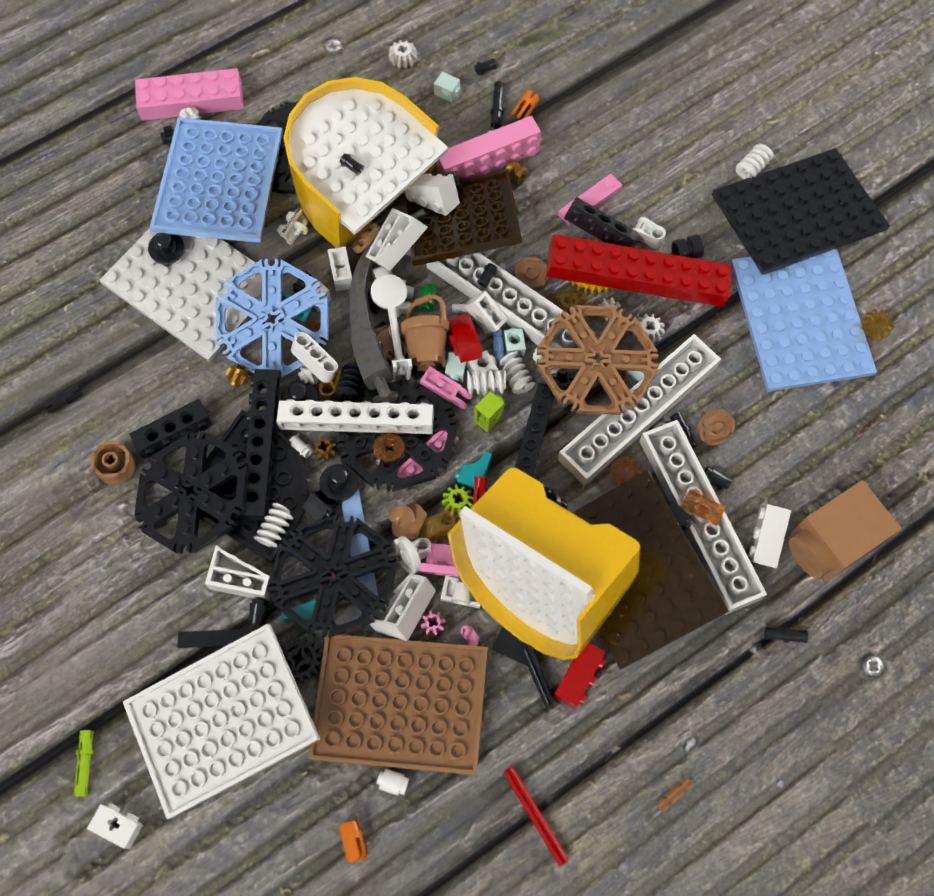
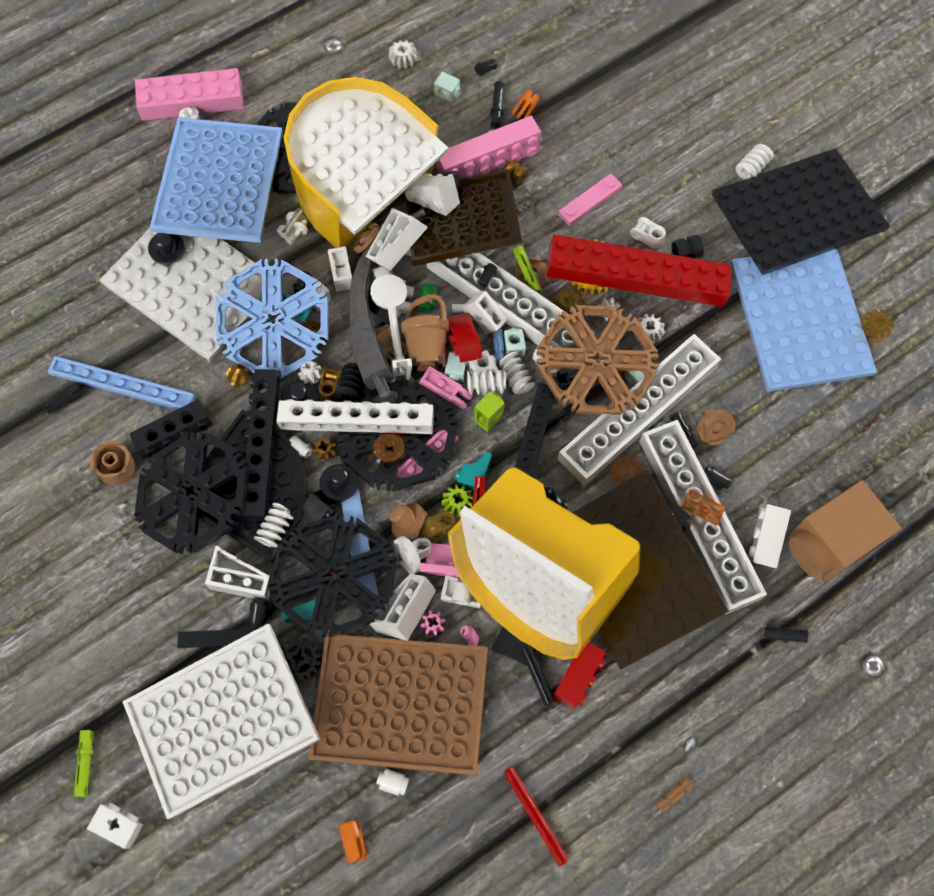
(119, 383): none -> light blue tile
(167, 135): black gear -> none
(306, 354): white beam -> none
(350, 163): black pin -> none
(530, 276): none -> lime pin
(599, 224): black brick -> none

